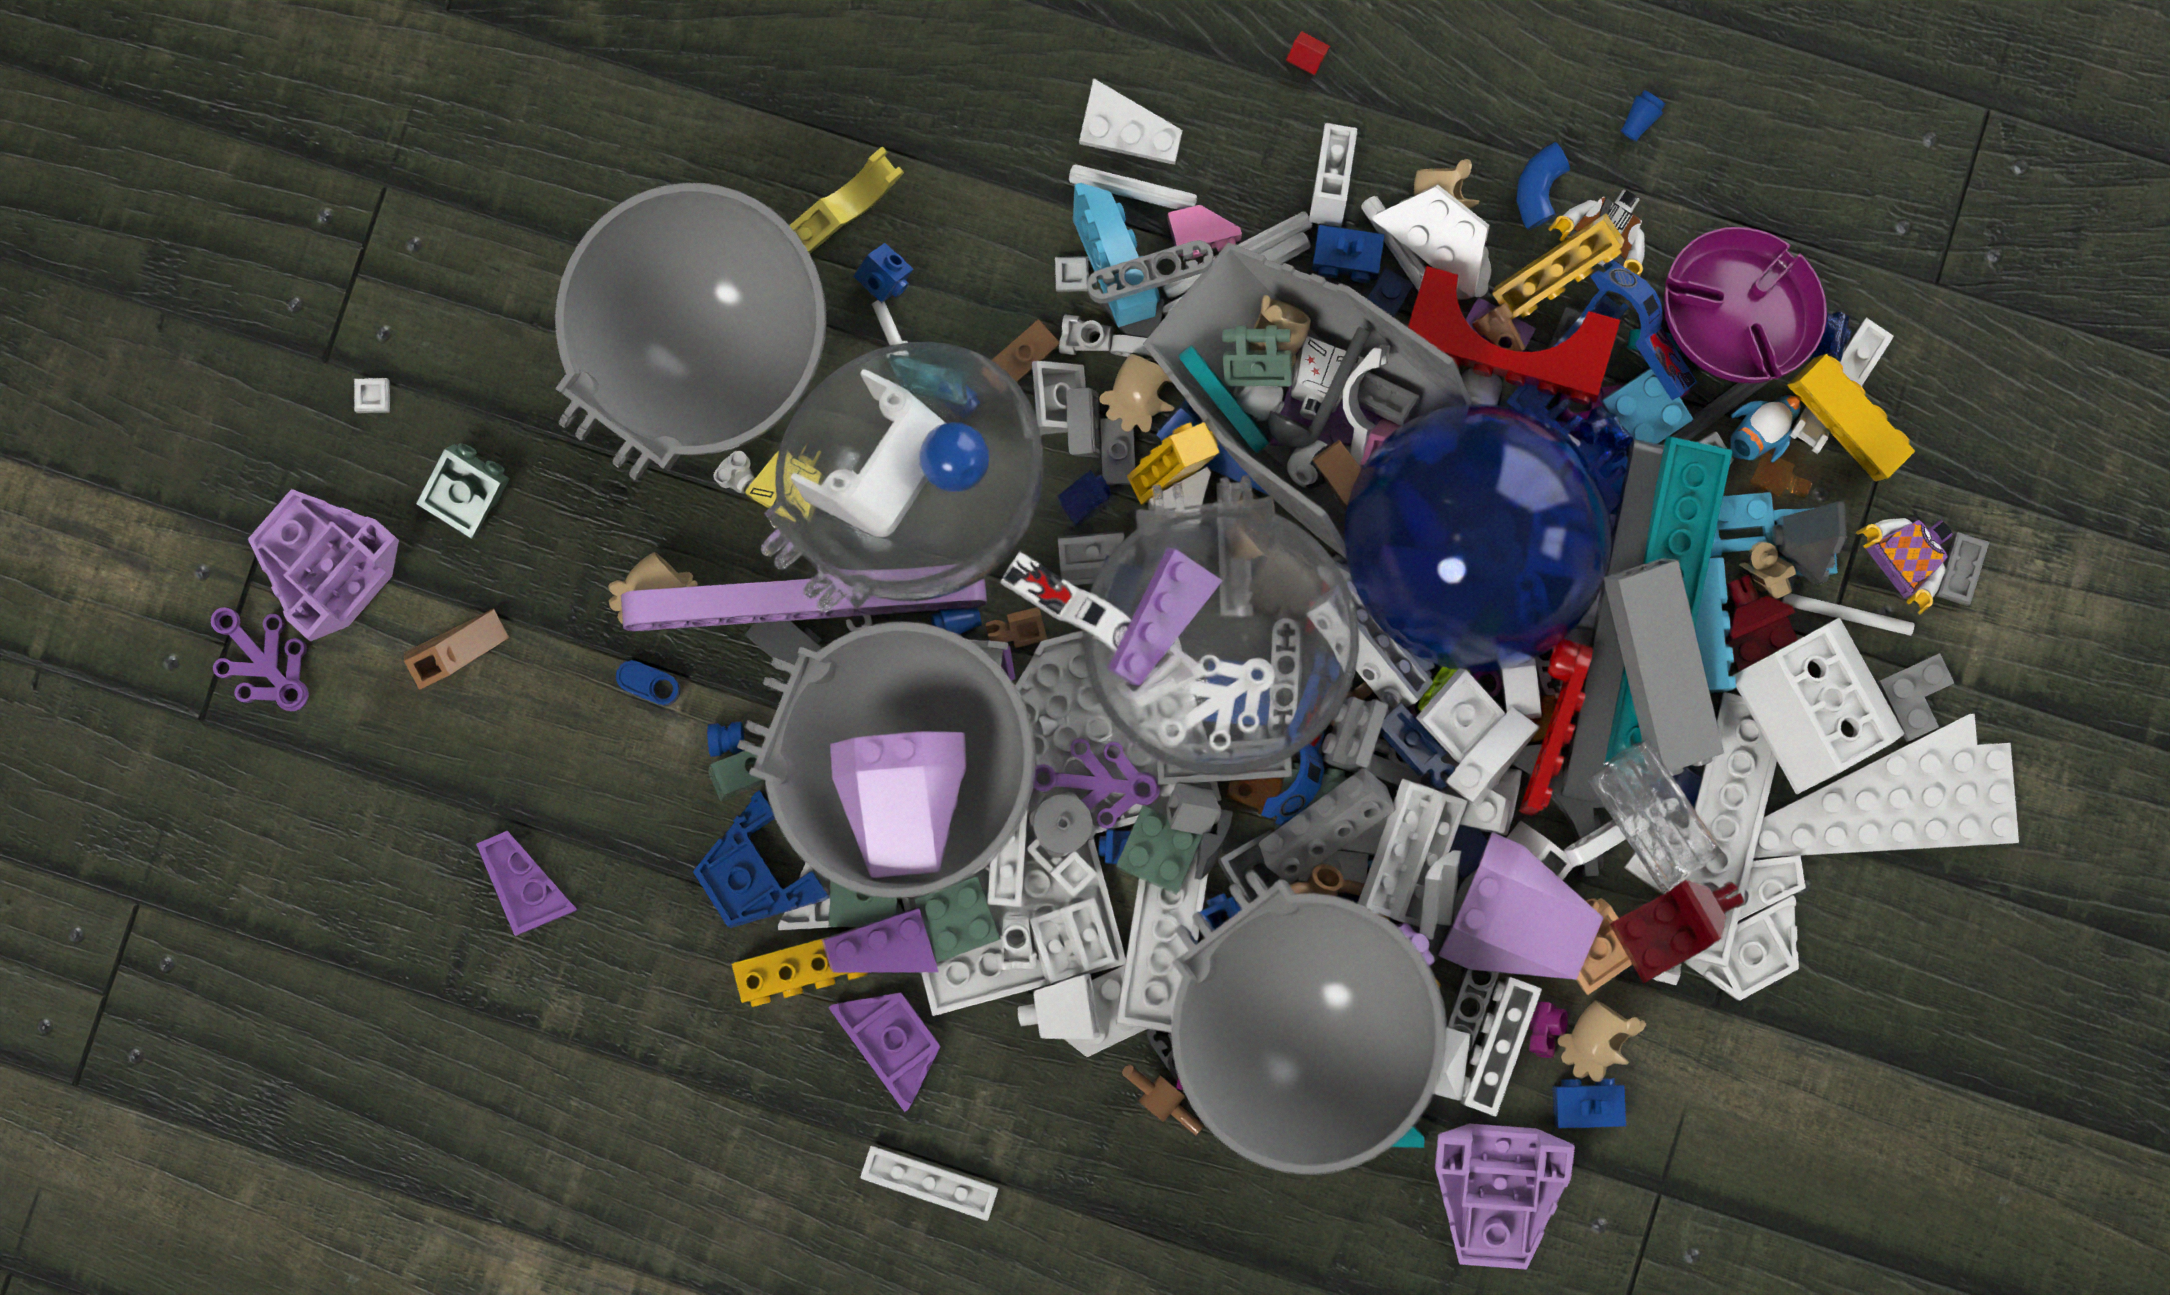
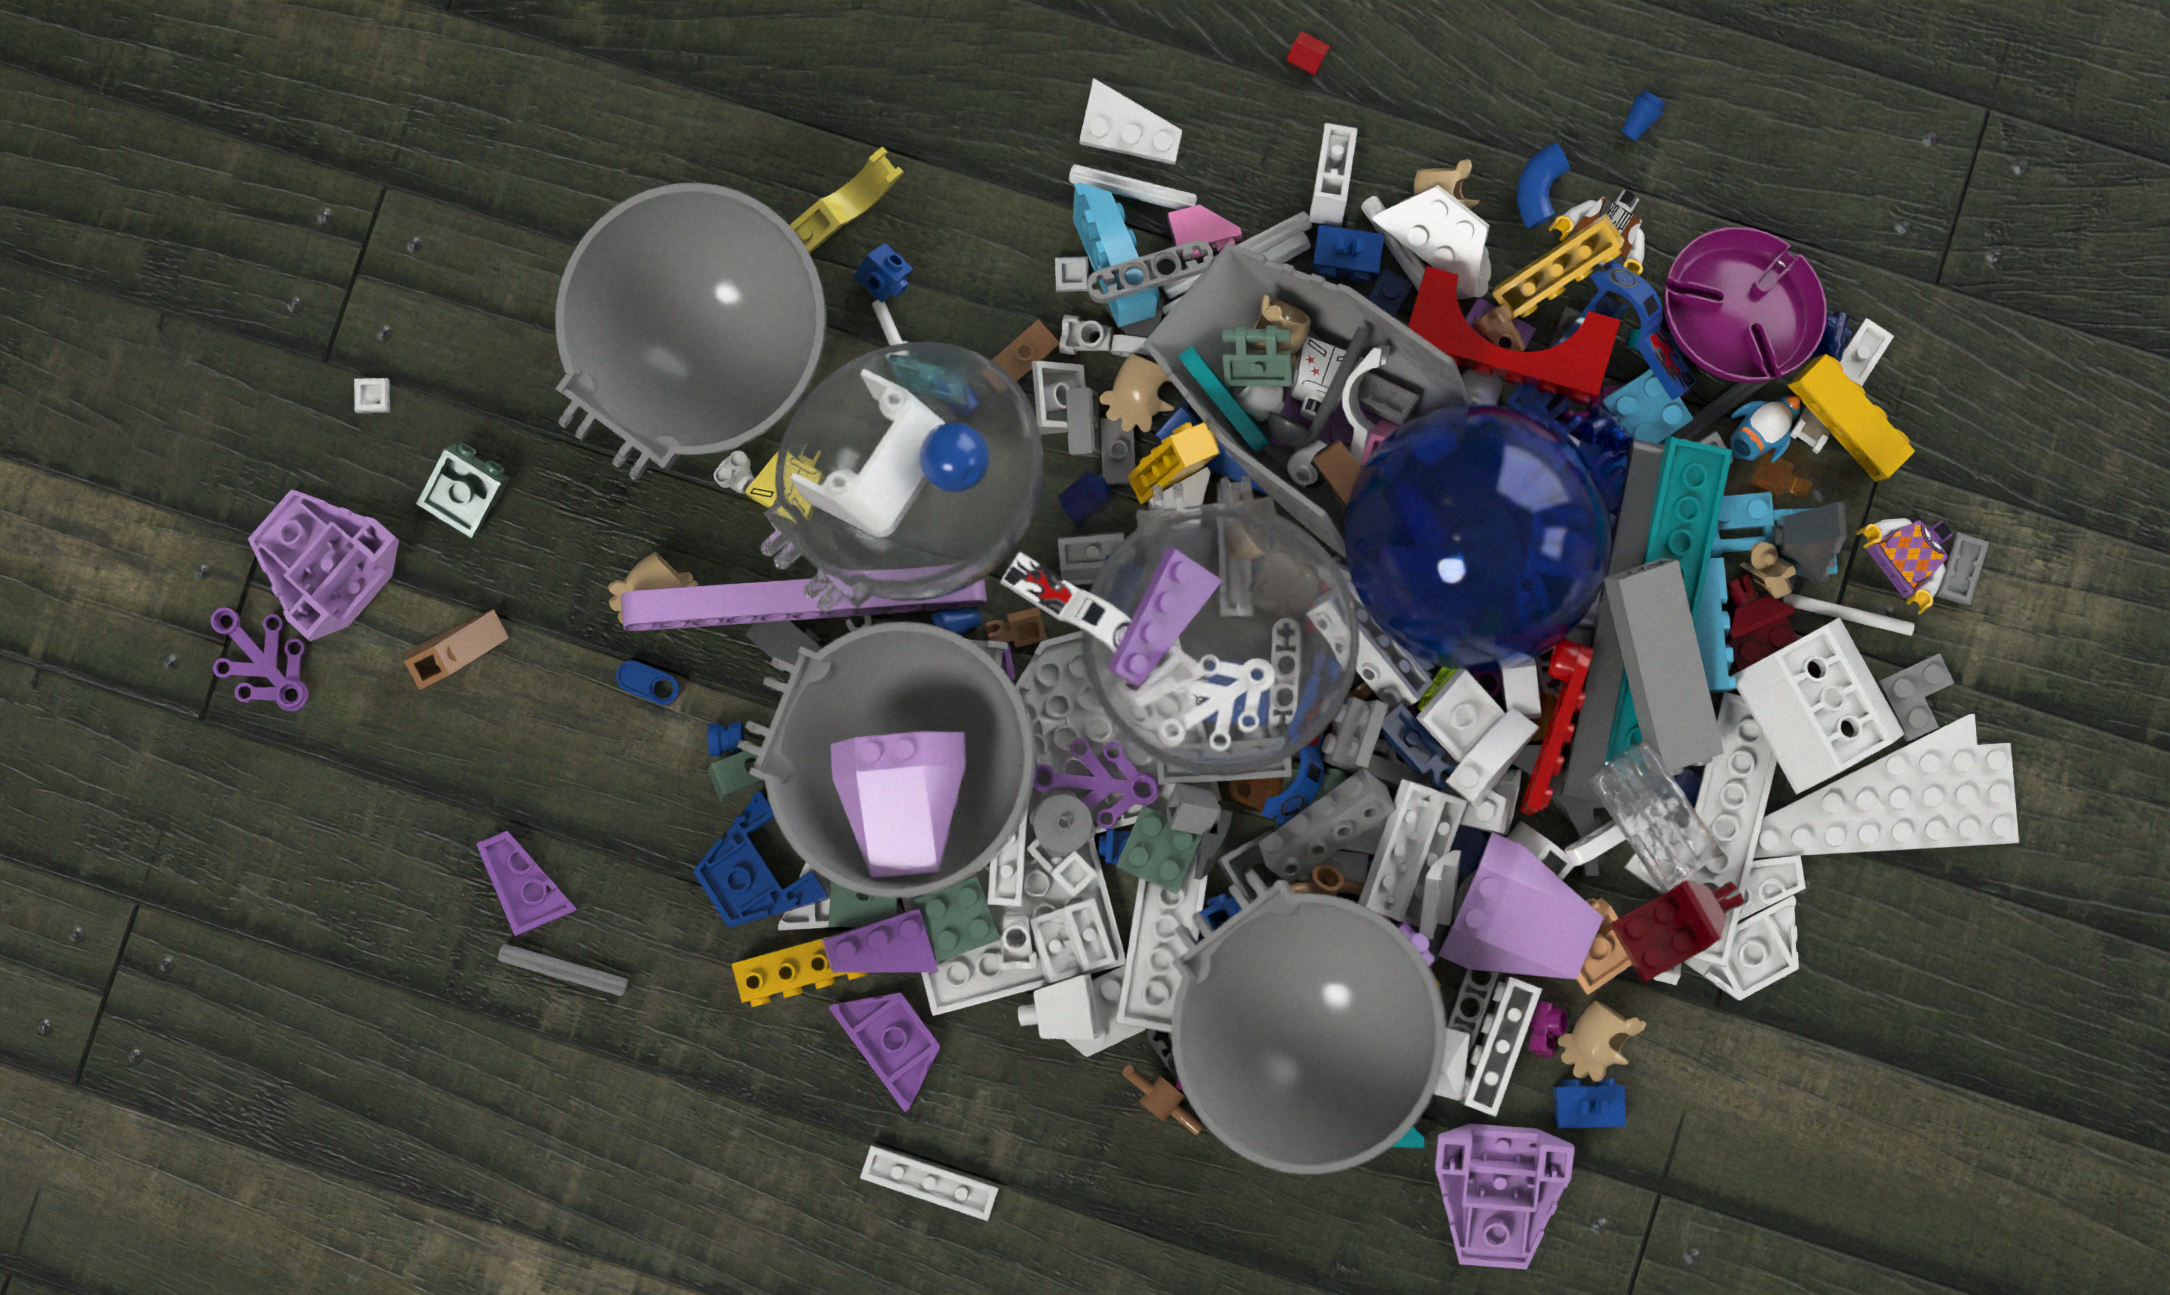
(562, 969): none -> light grey axle

